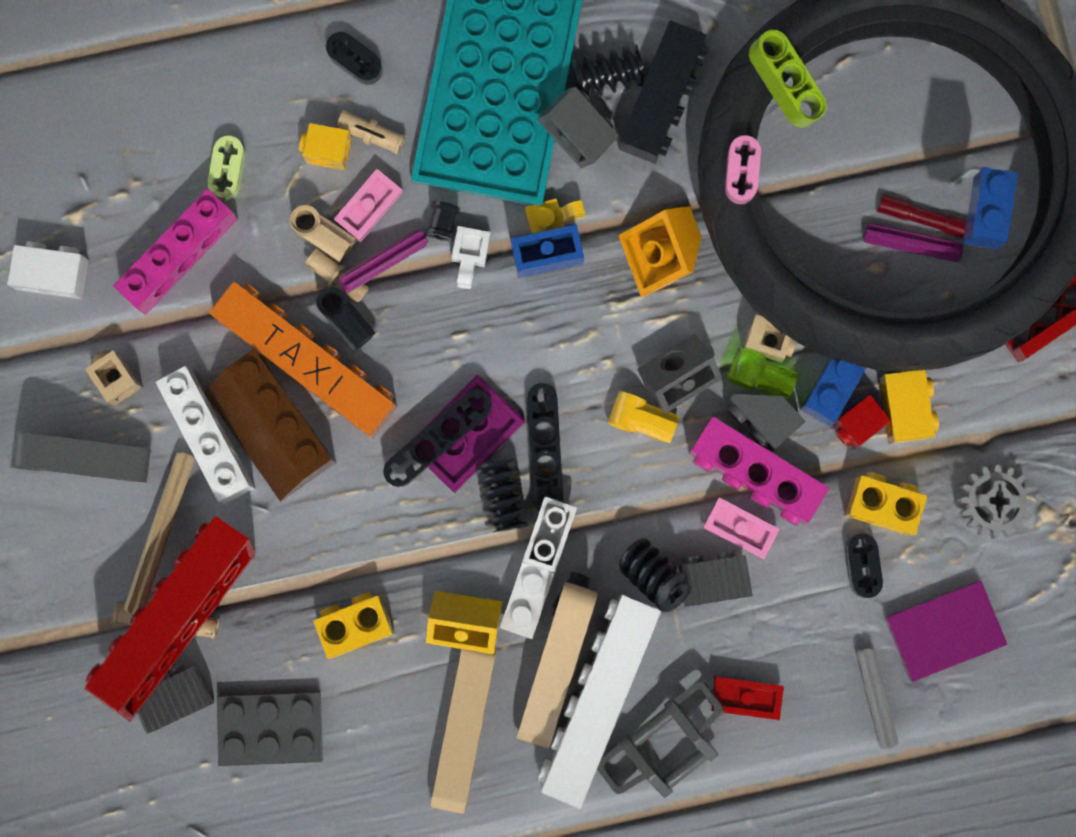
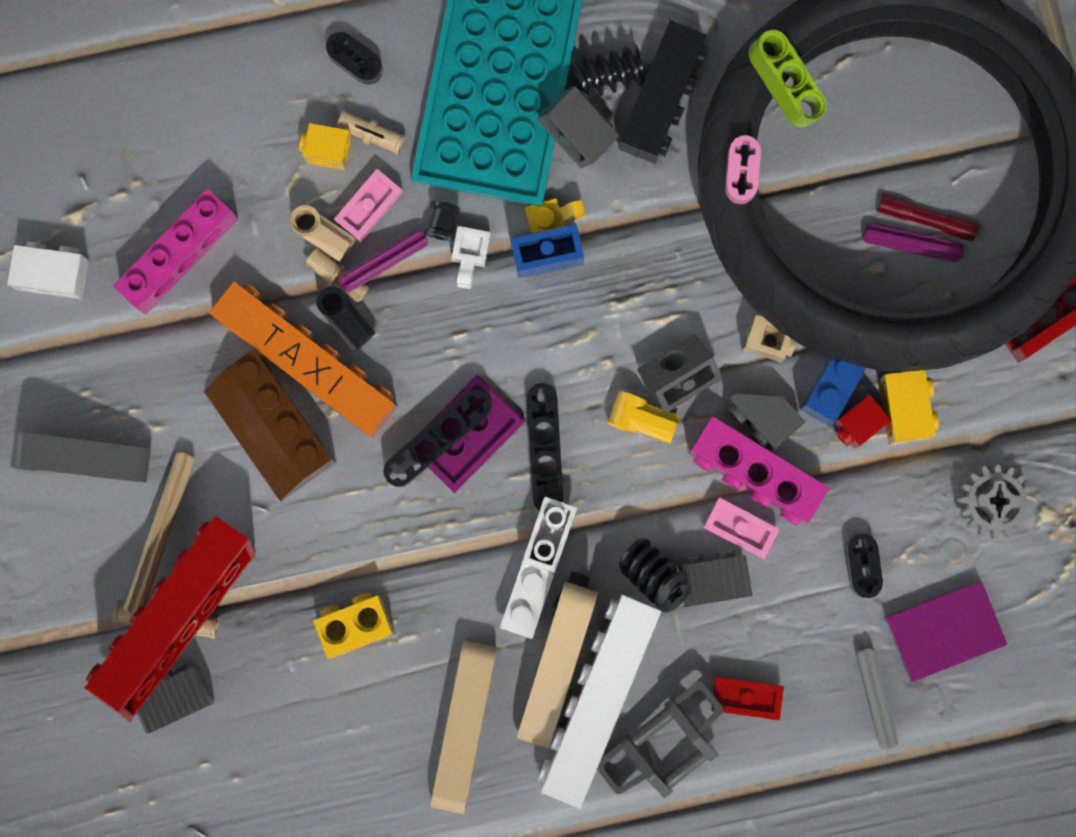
(100, 370): tan brick -> none
(205, 435): white brick -> none
(234, 169): yellowish green beam -> none
(269, 729): dark grey plate -> none
(463, 622): yellow brick -> none
(501, 496): black piece -> none
(662, 248): light orange slope -> none
(753, 371): clear neon green piece -> none
(884, 512): yellow brick -> none
(990, 208): blue brick -> none

